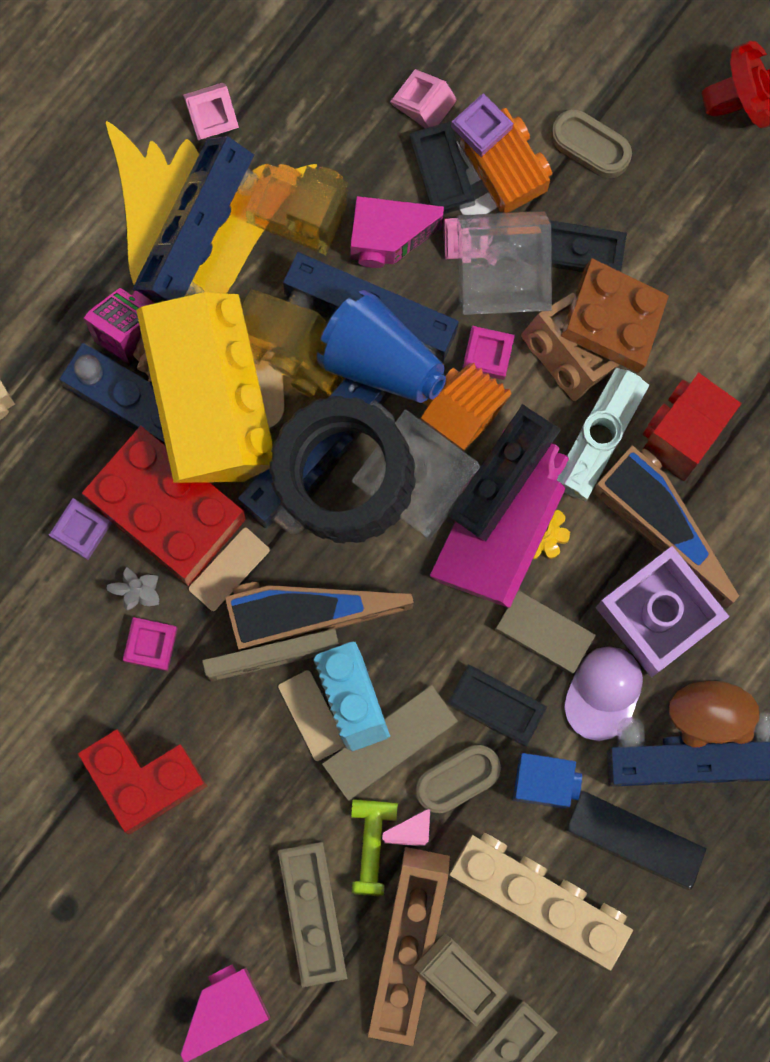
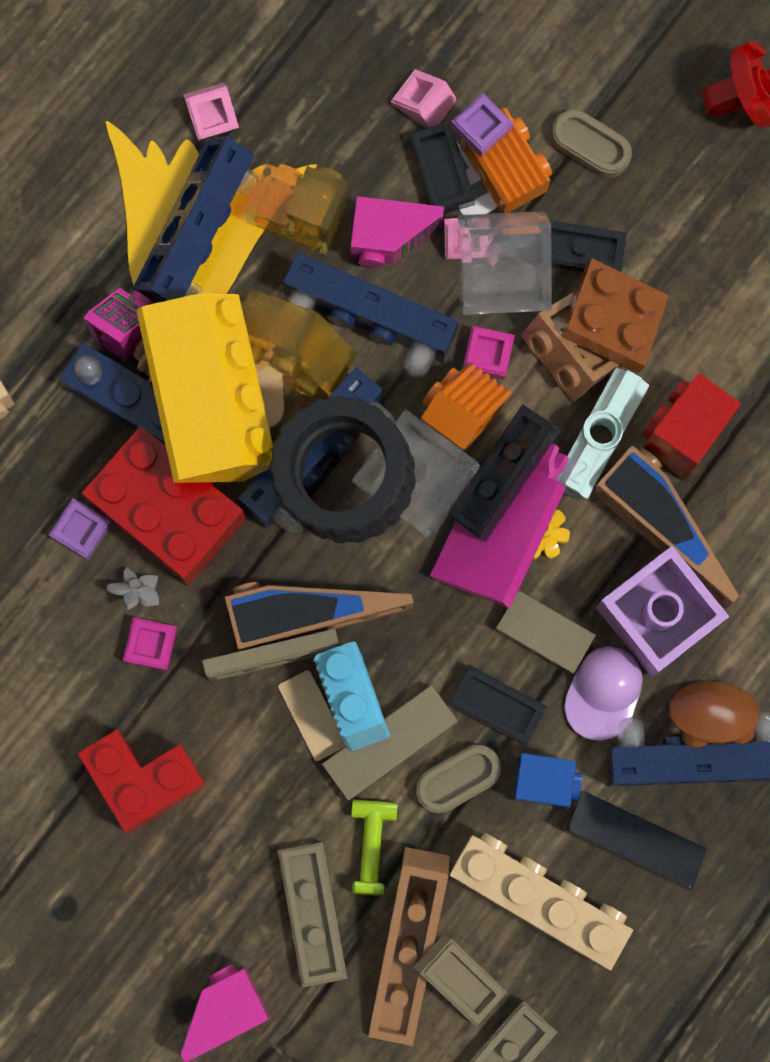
(229, 569): tan sticker -> none
(378, 350): blue cone -> none
(410, 832): bright pink slope -> none

